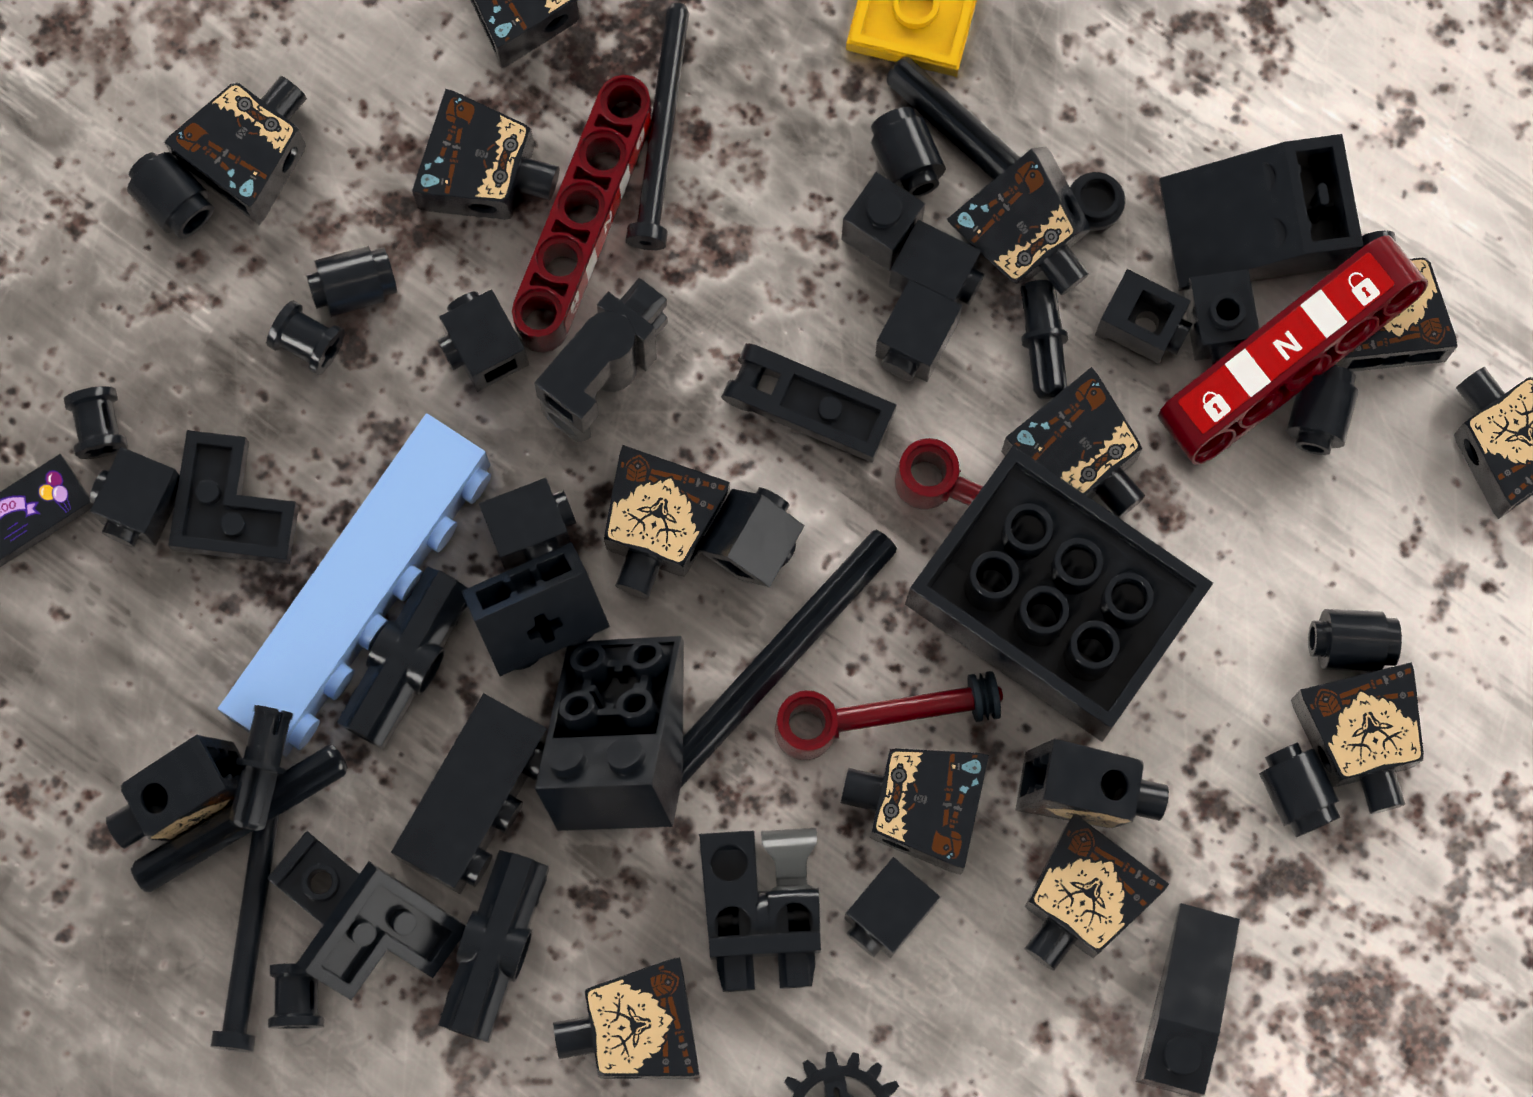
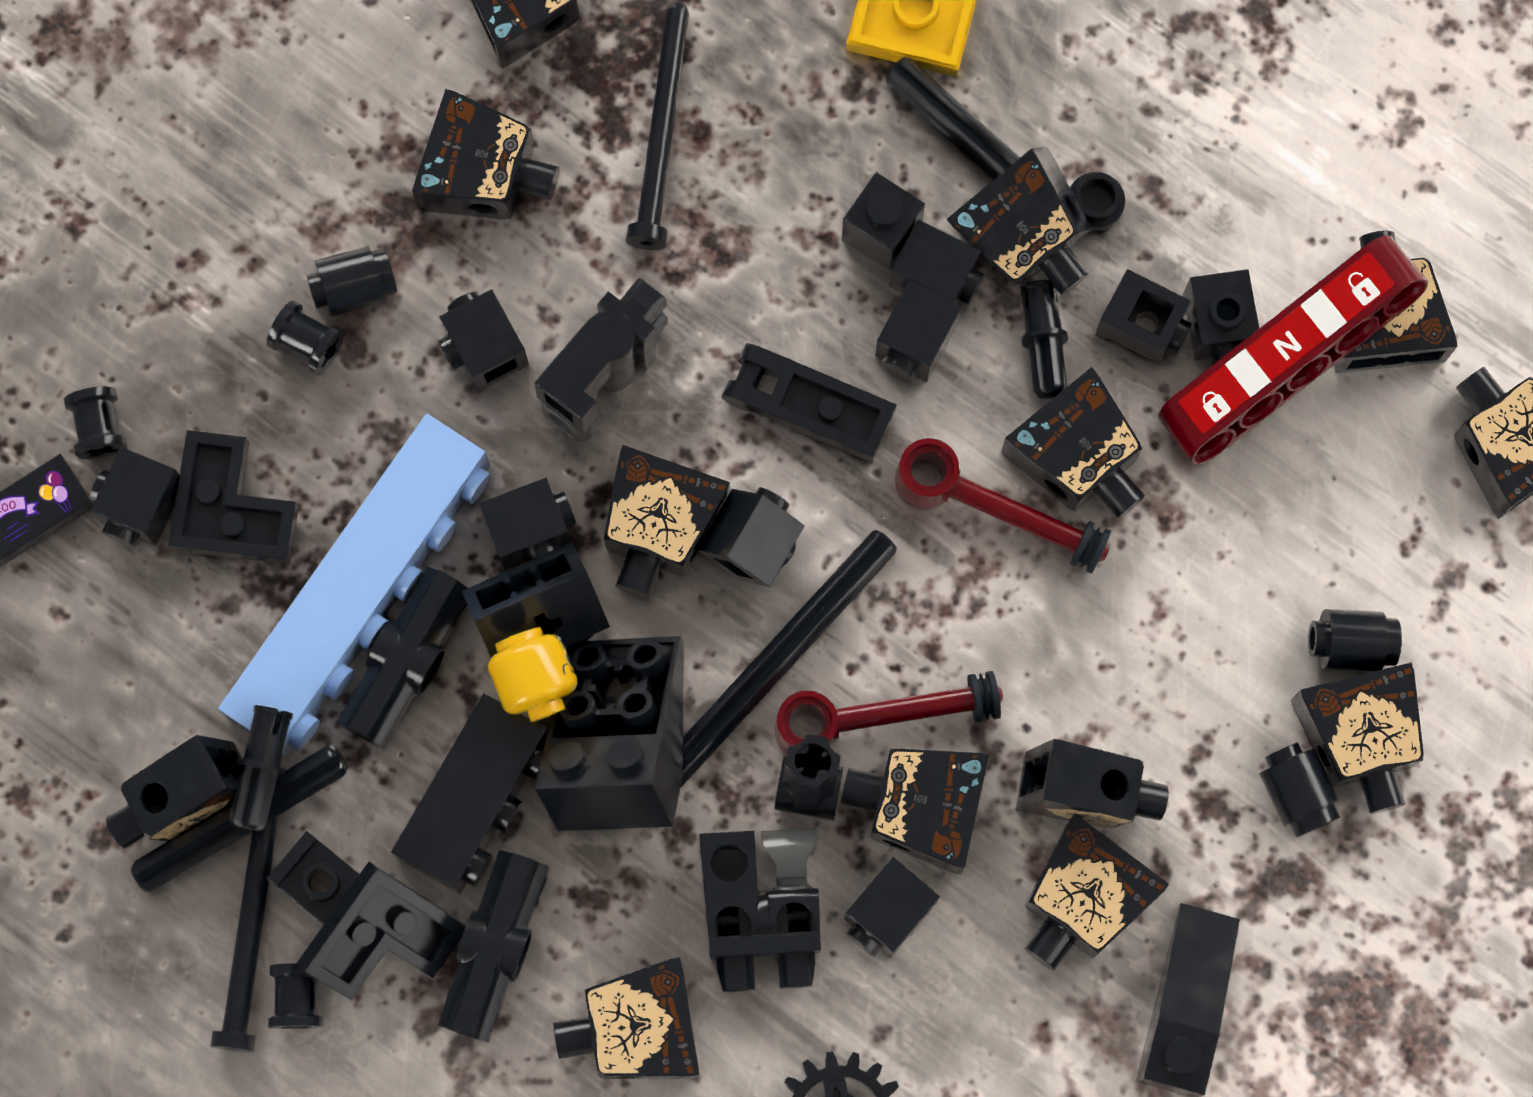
(169, 194): black brick -> none
(243, 145): torso -> none
(532, 674): none -> yellow head
(582, 186): dark red beam -> none
(810, 779): none -> black piece
(907, 151): black brick -> none
(1057, 593): black slope -> none
(1264, 212): black slope -> none
(1324, 411): black brick -> none

